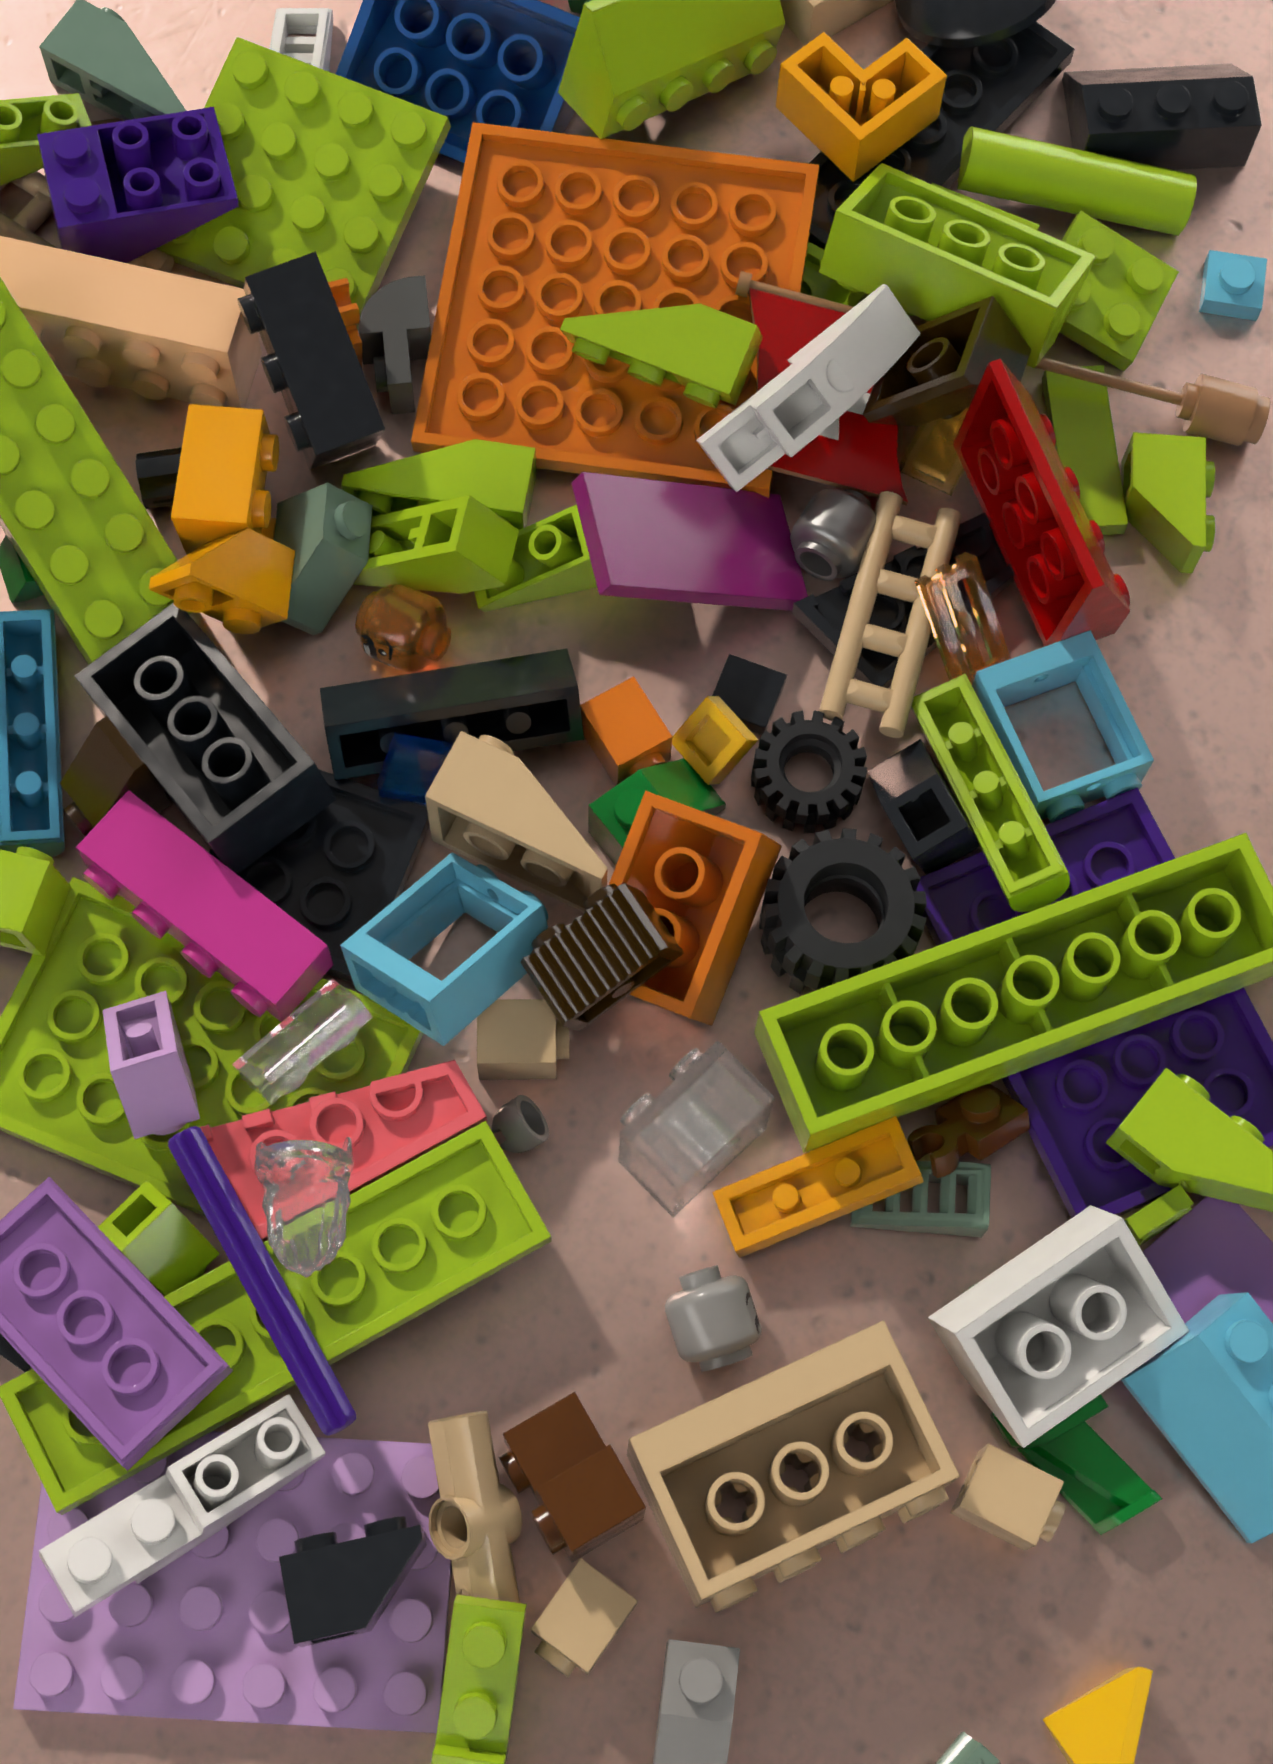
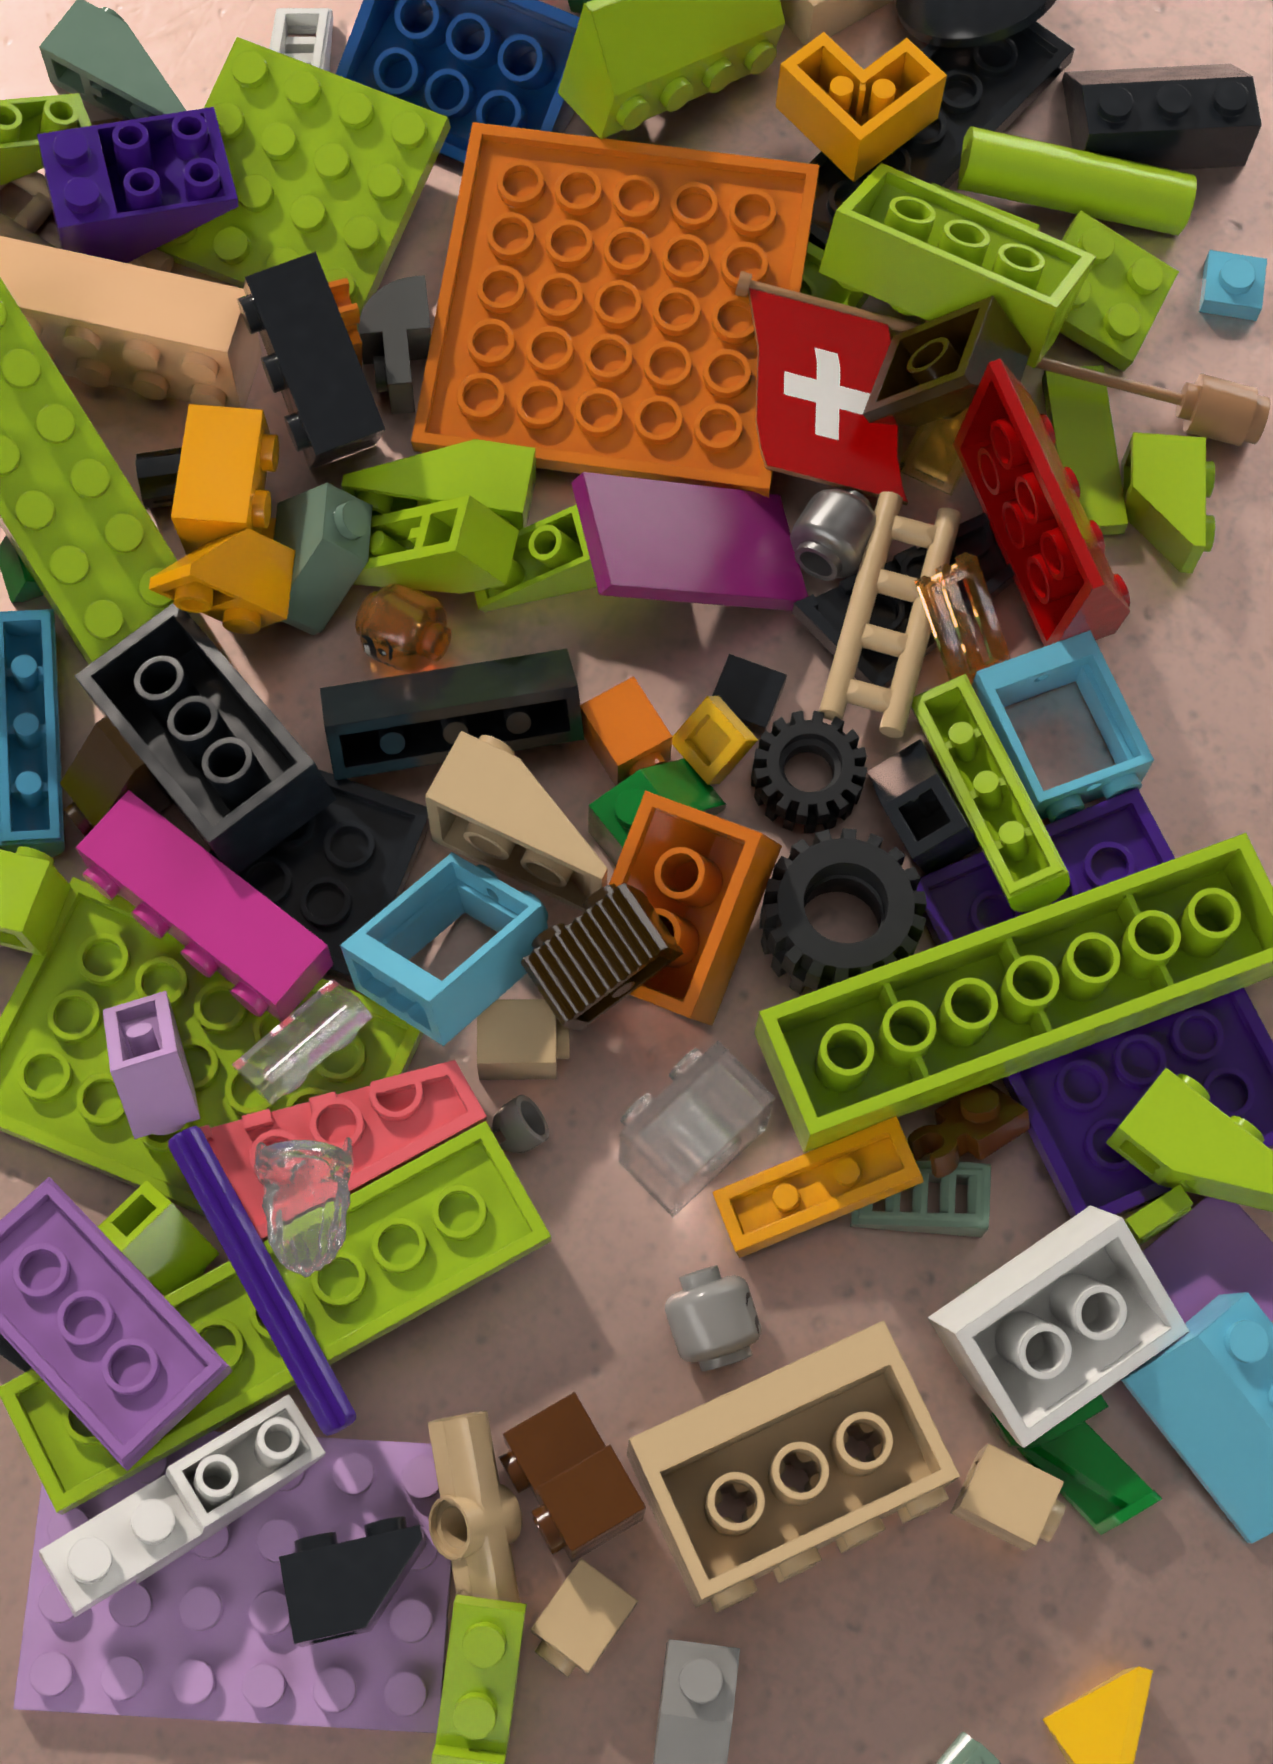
(411, 767): clear blue tile -> none
(678, 343): lime slope -> none
(813, 390): white slope -> none

